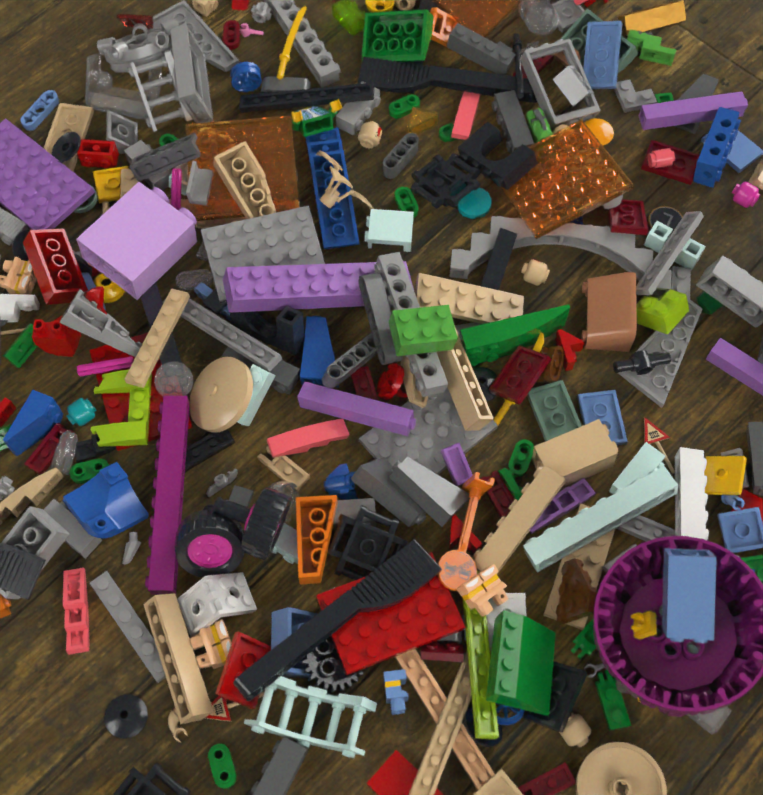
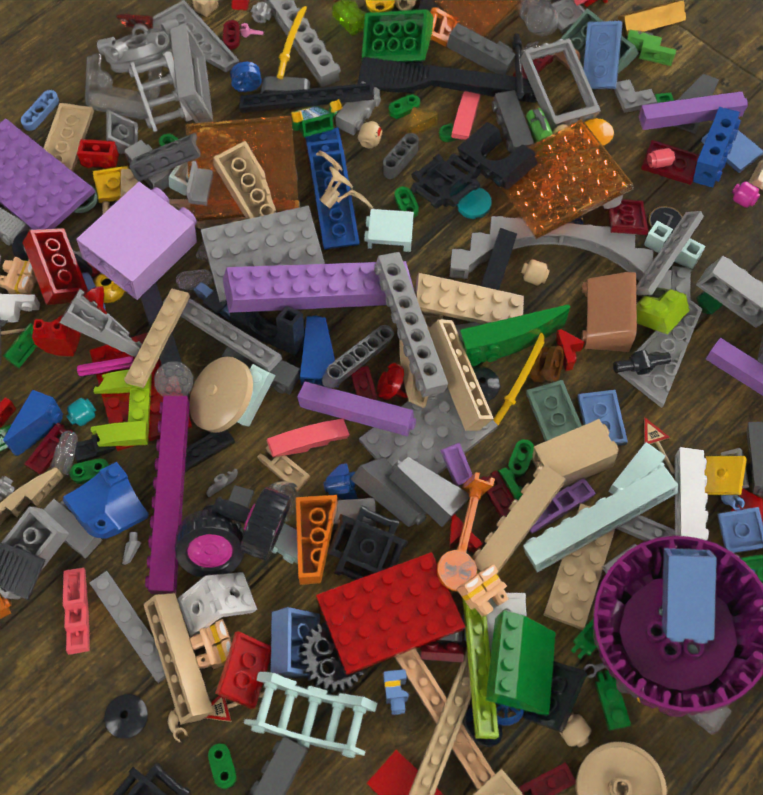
(66, 146): black dish -> none
(176, 188): dark pink axle -> none
(378, 315): dark grey beam -> none
(383, 588): black piece -> none
(422, 330): bright green brick -> none
(519, 374): dark red tile -> none
(572, 85): light grey panel -> none
(575, 592): reddish brown plate -> none
(644, 624): yellow tile -> none

